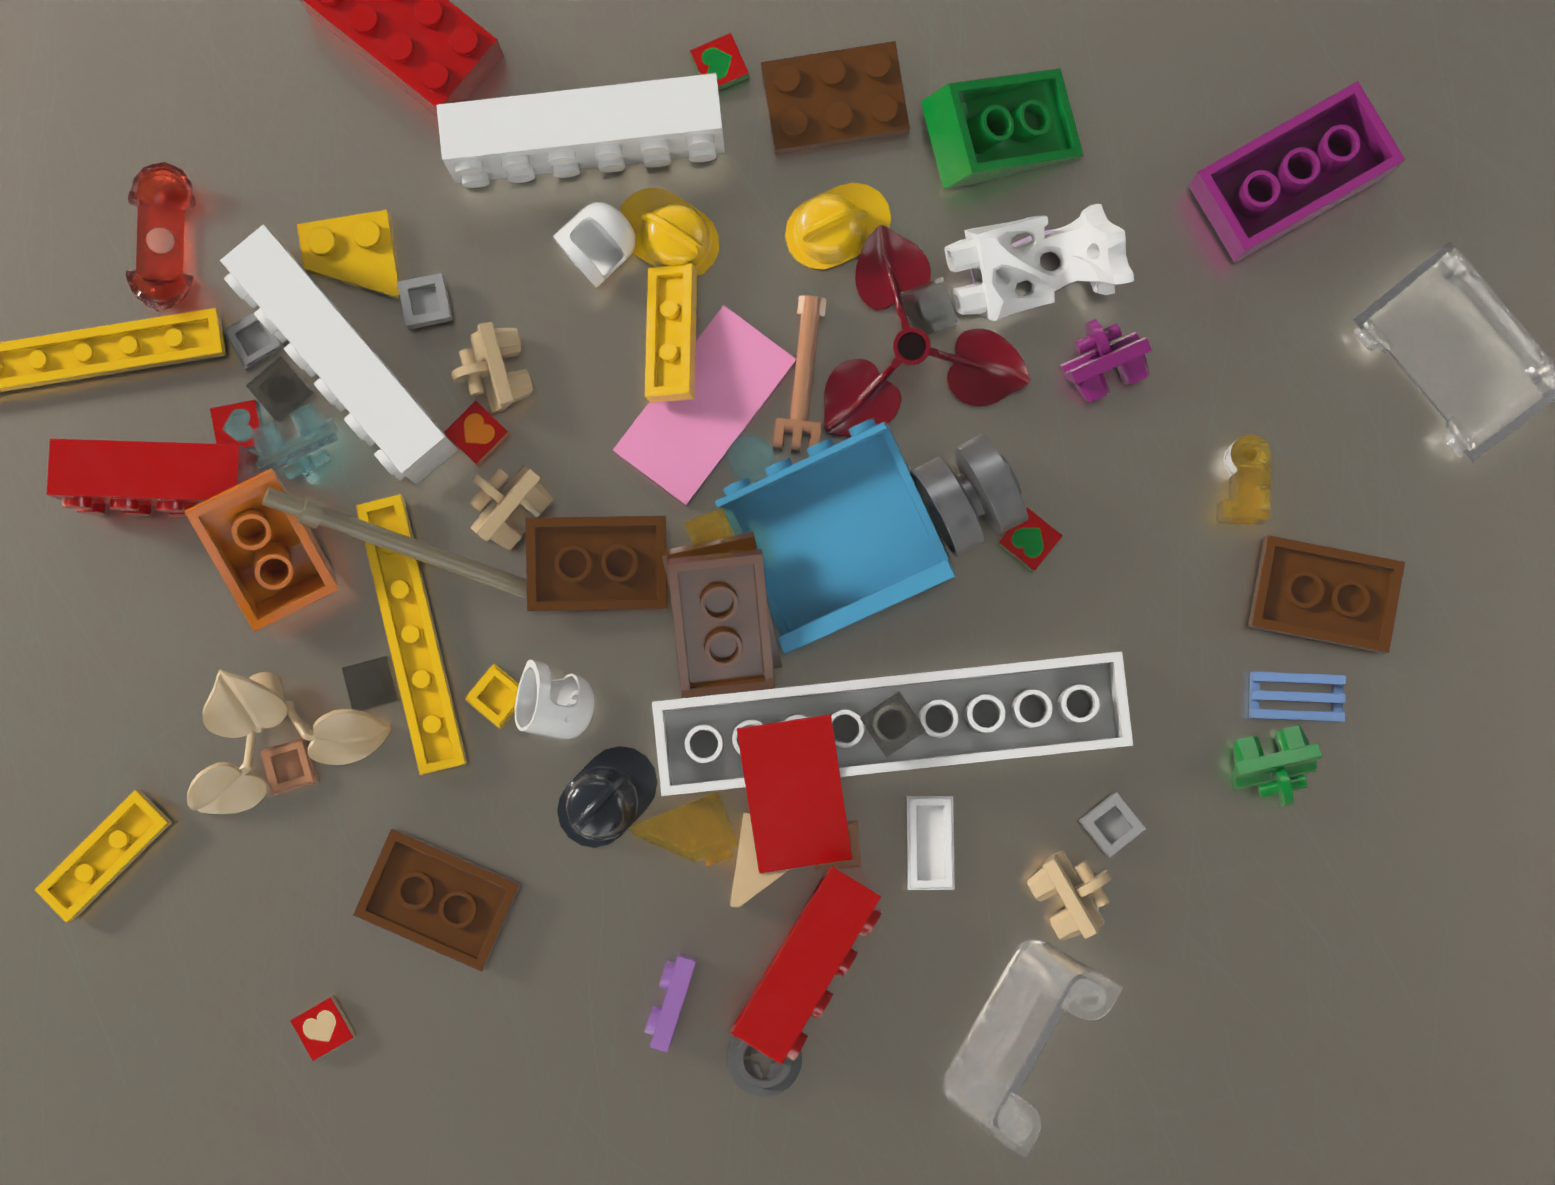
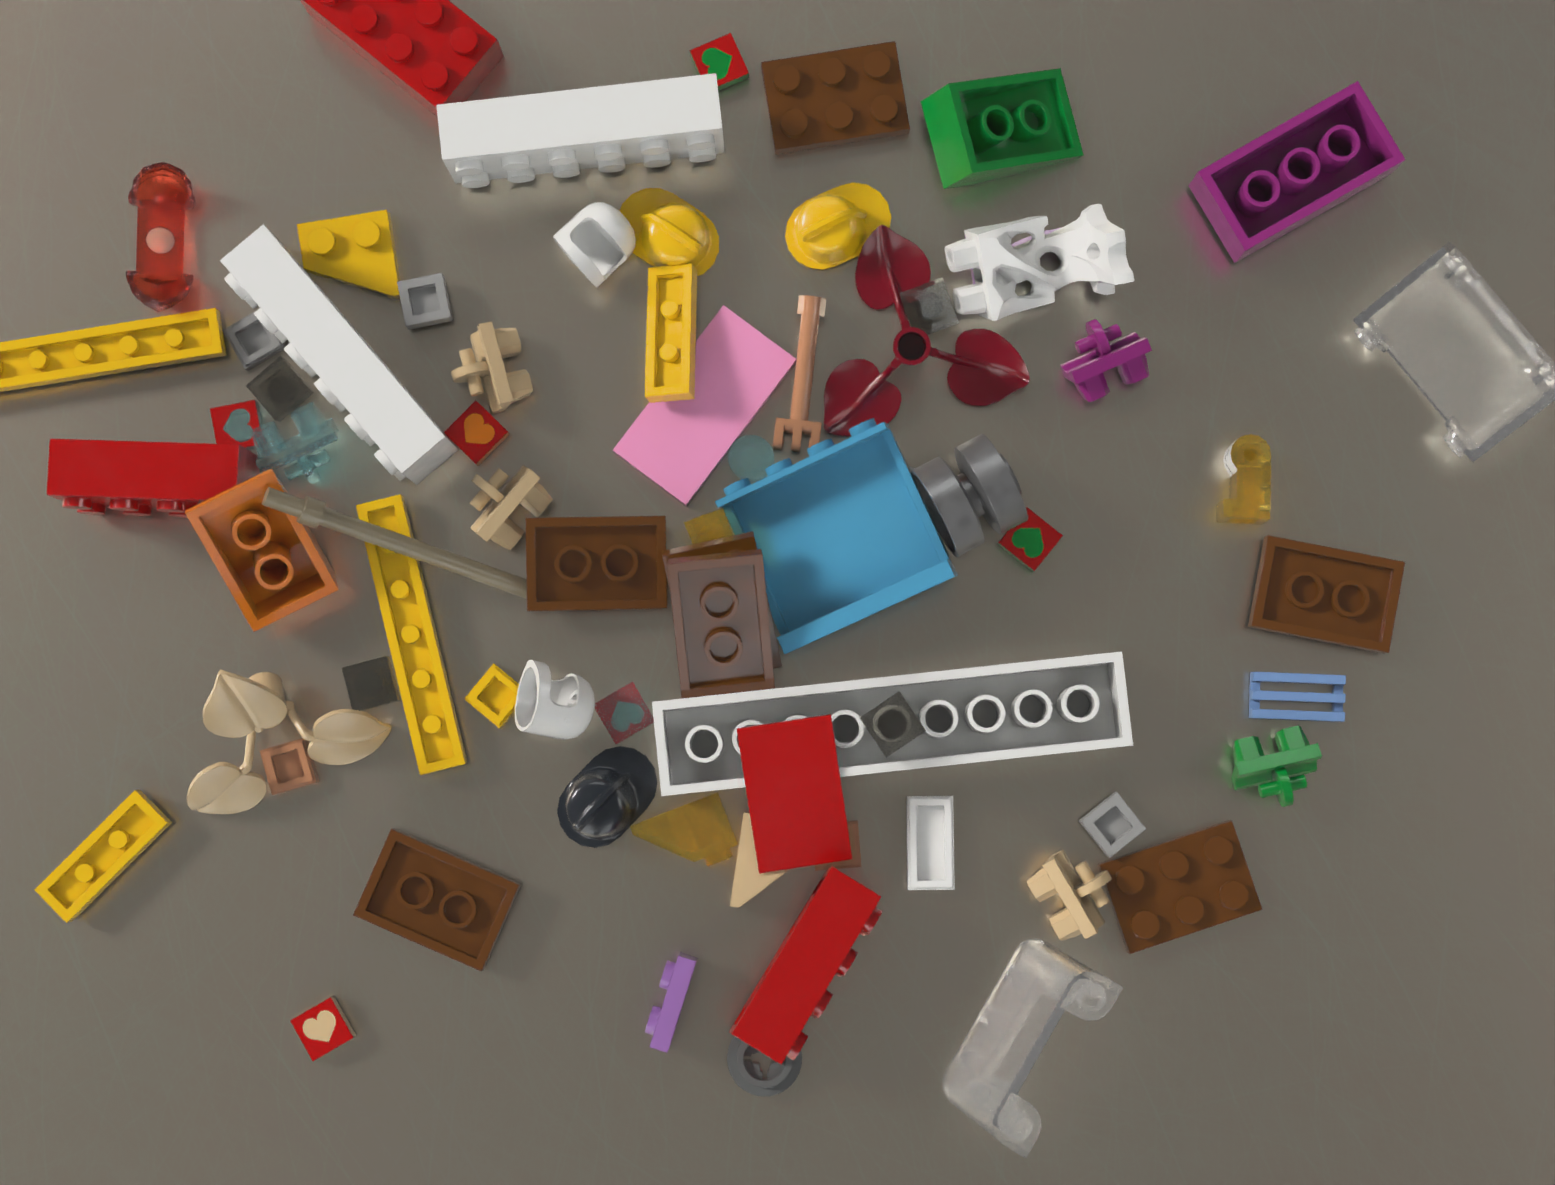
(624, 713): none -> clear light blue tile
(1180, 886): none -> reddish brown plate

